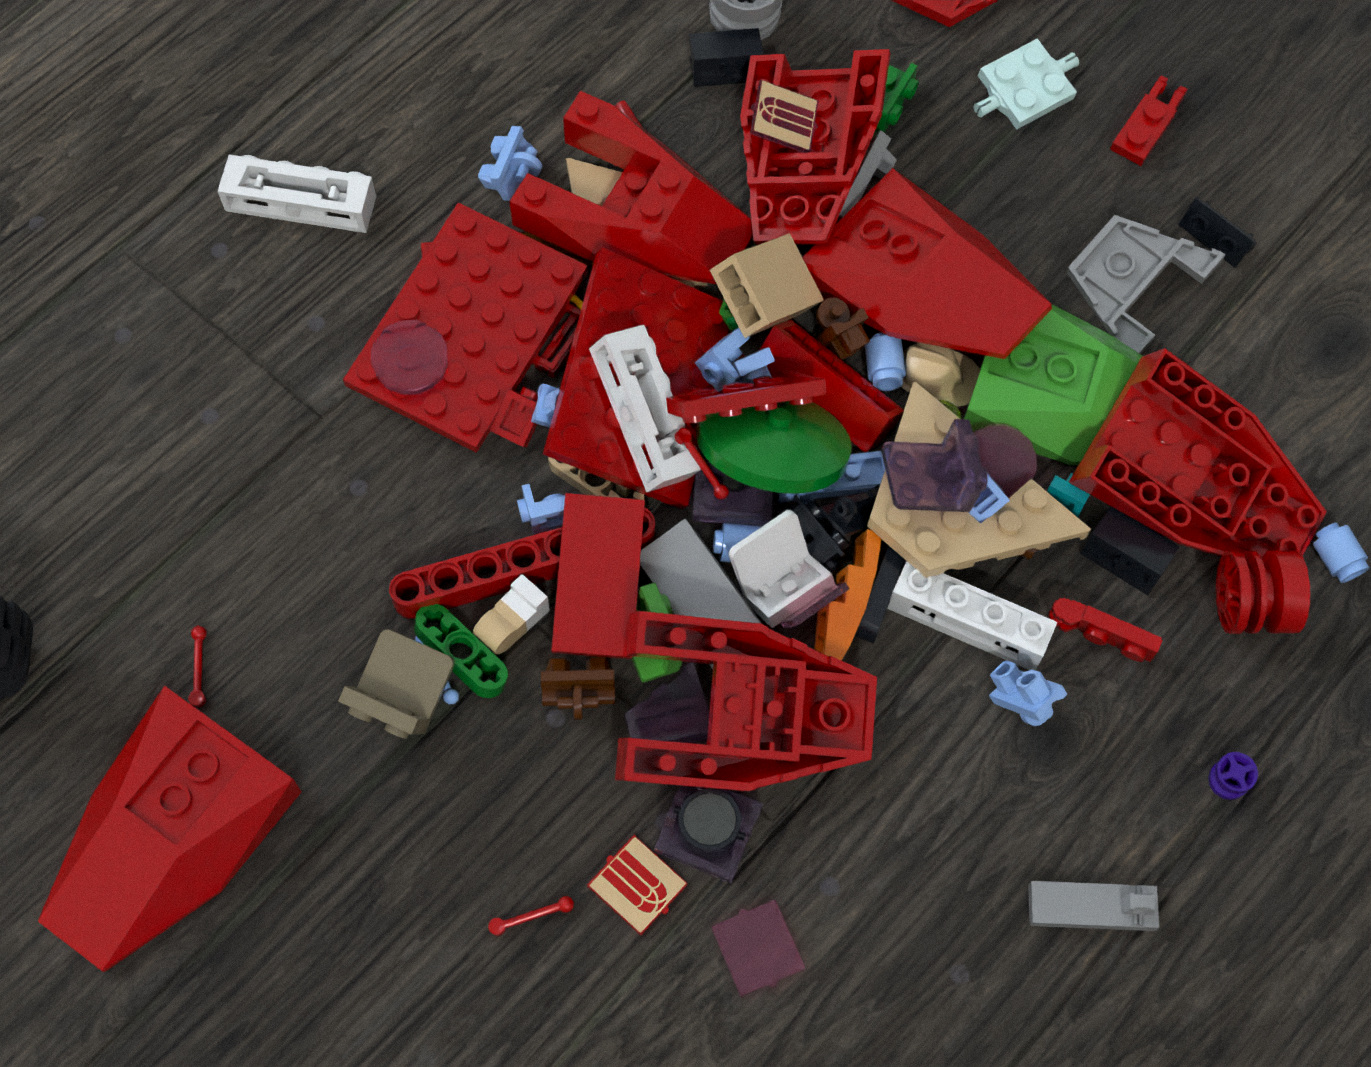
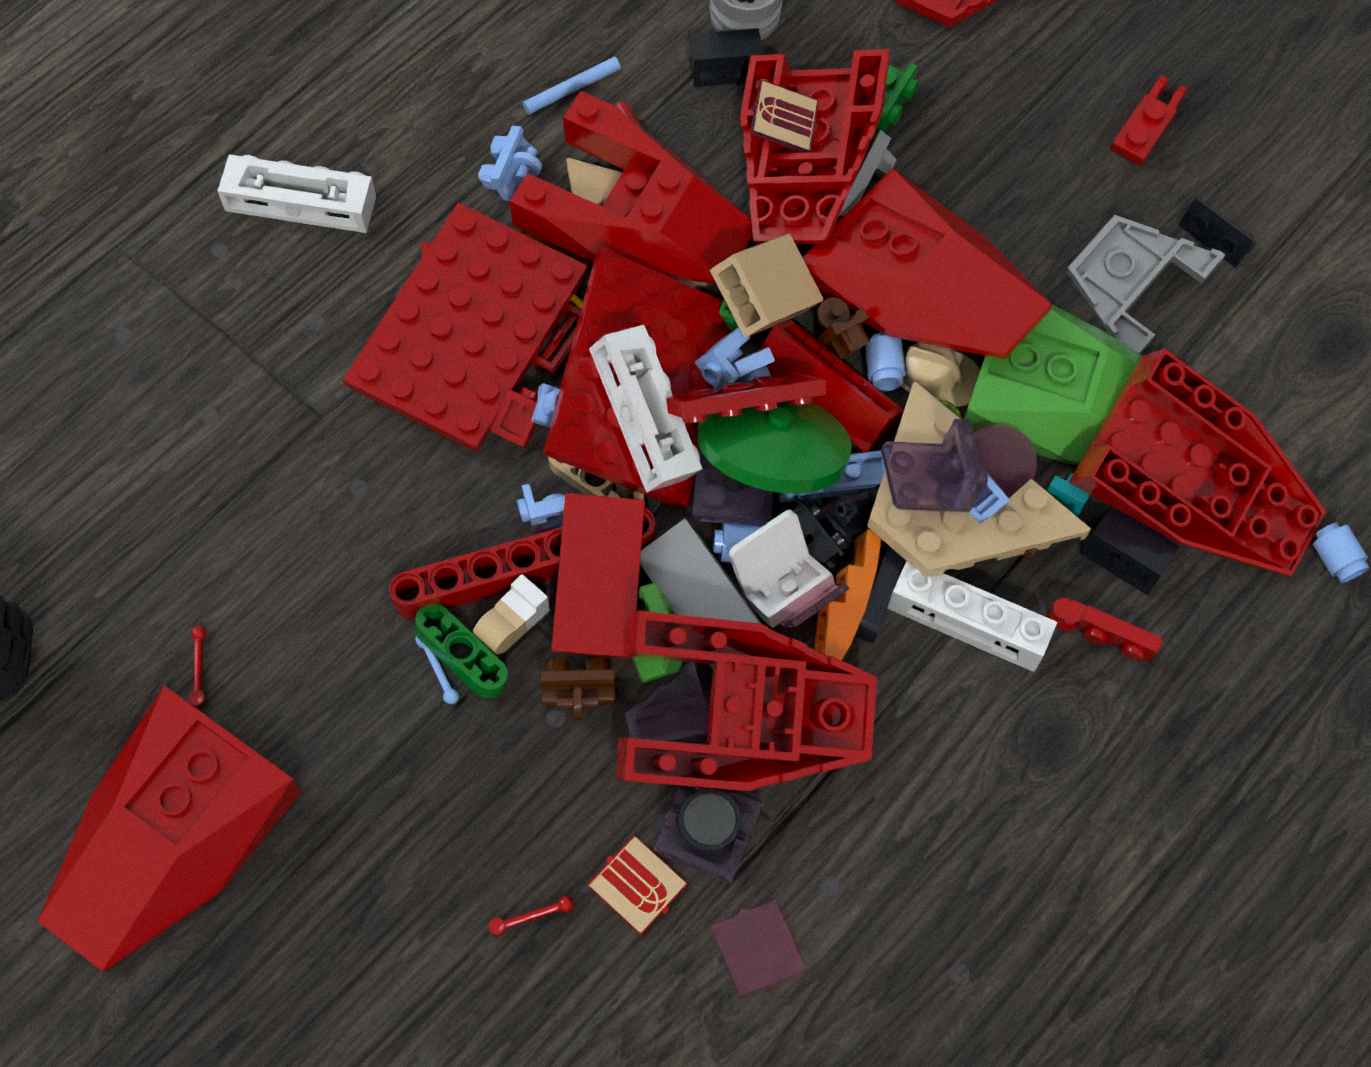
(400, 685): dark tan bracket -> none
(409, 357): clear pink tile -> none
(571, 85): none -> light blue bar
(683, 437): red hinge -> none
(1025, 692): light blue hips -> none
(1026, 84): light aqua plate -> none
(1093, 905): light grey hinge -> none
(1240, 769): dark purple wheel -> none
(1262, 592): red wheel -> none

